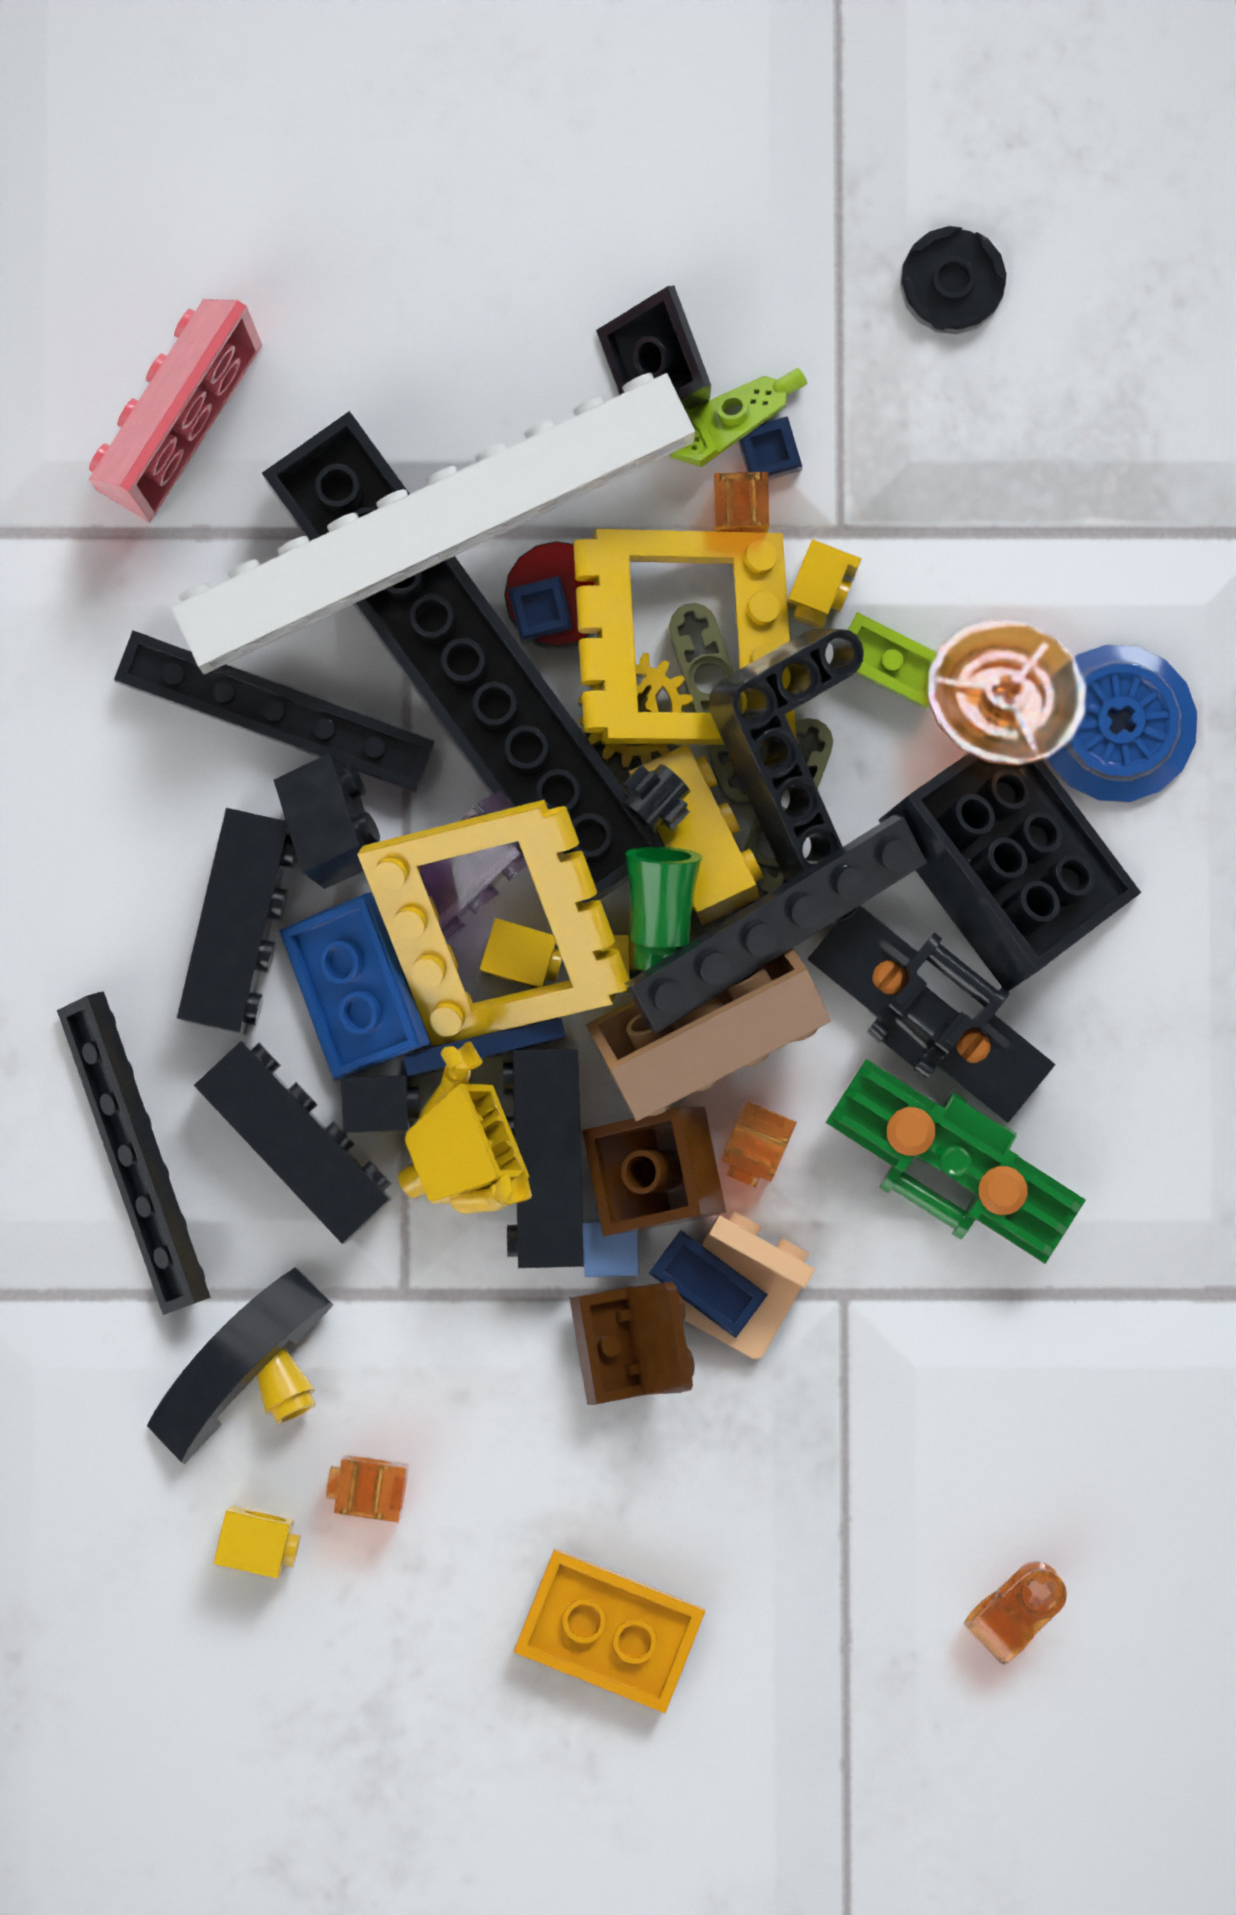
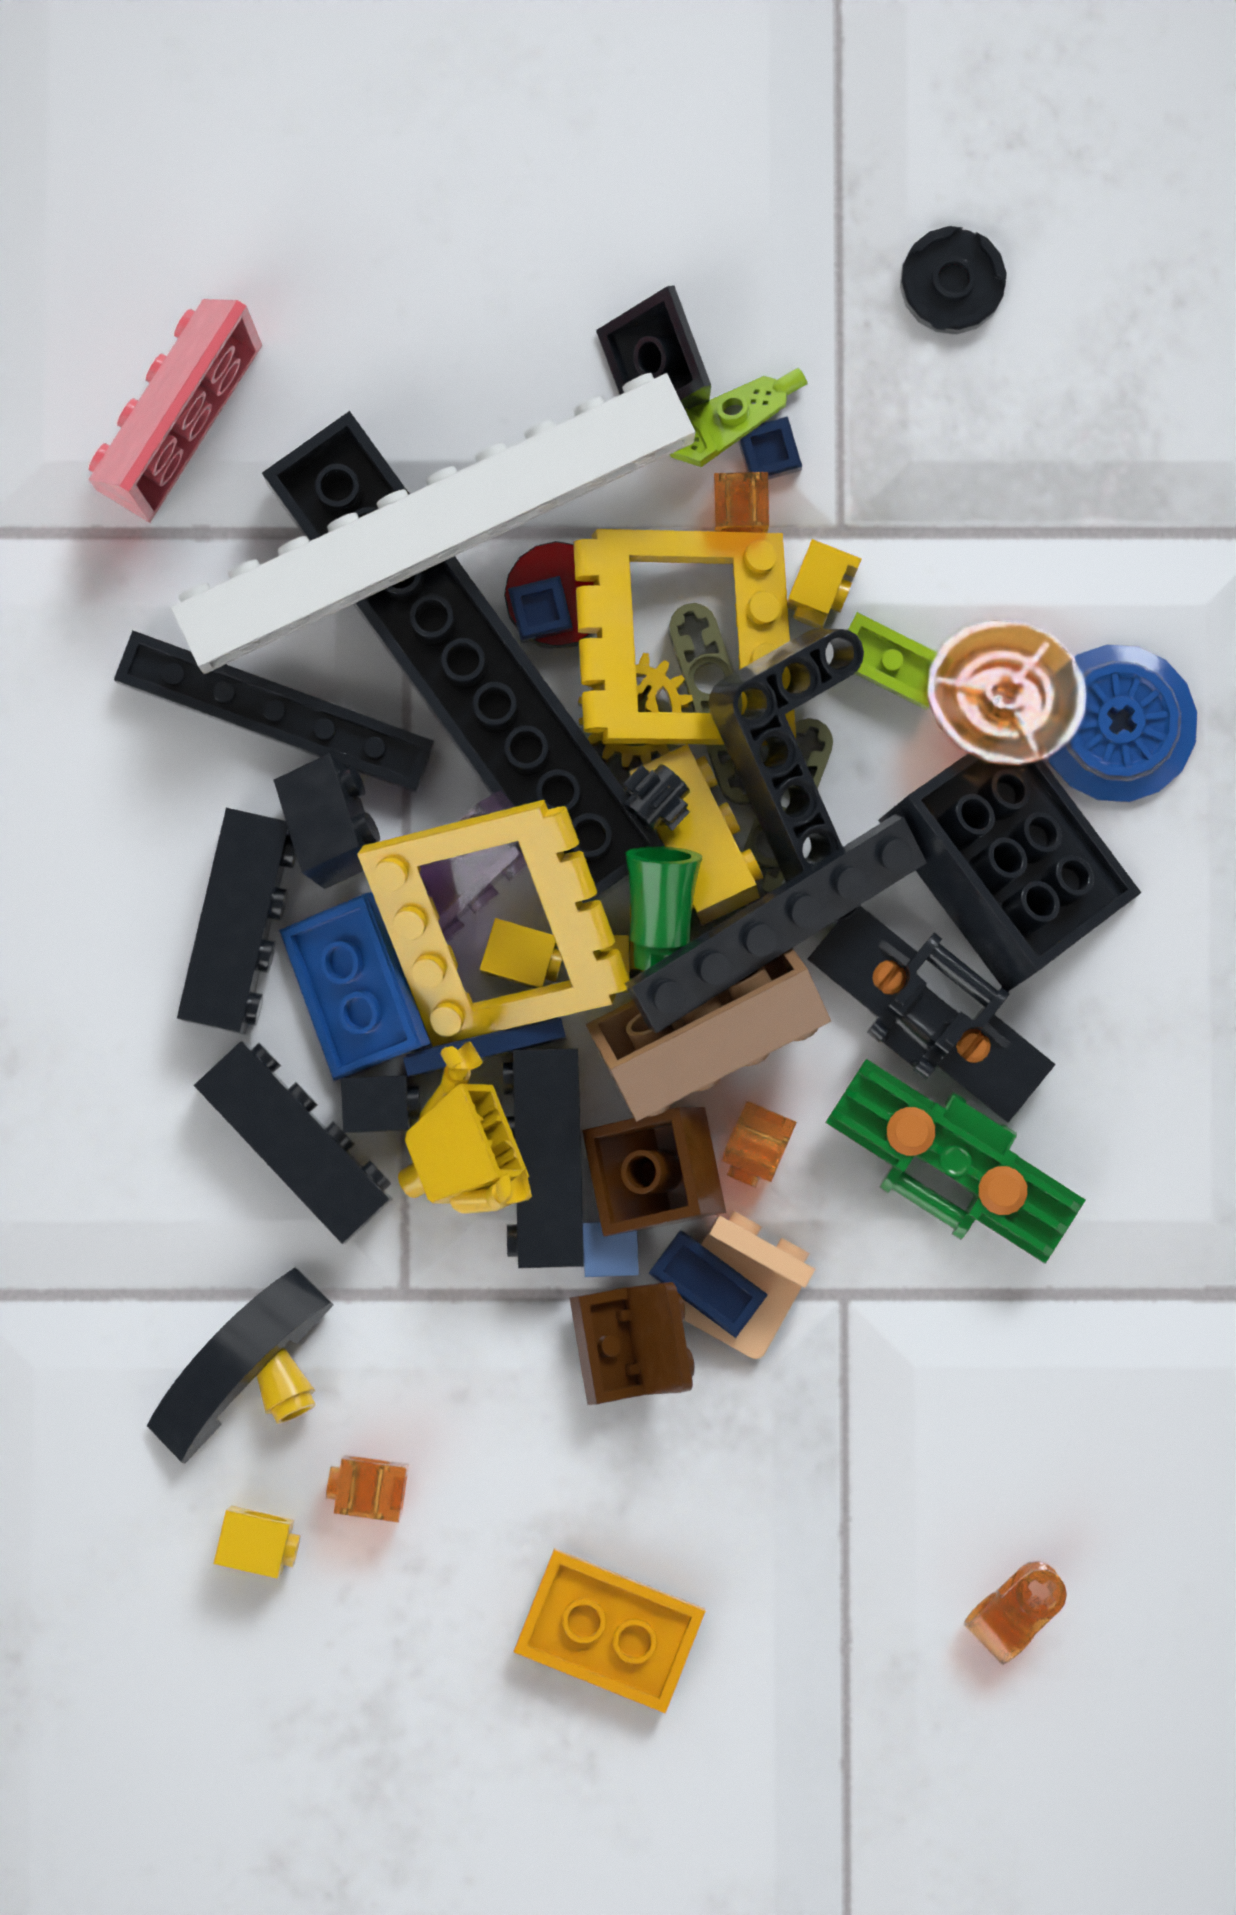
(133, 1153): black plate -> none

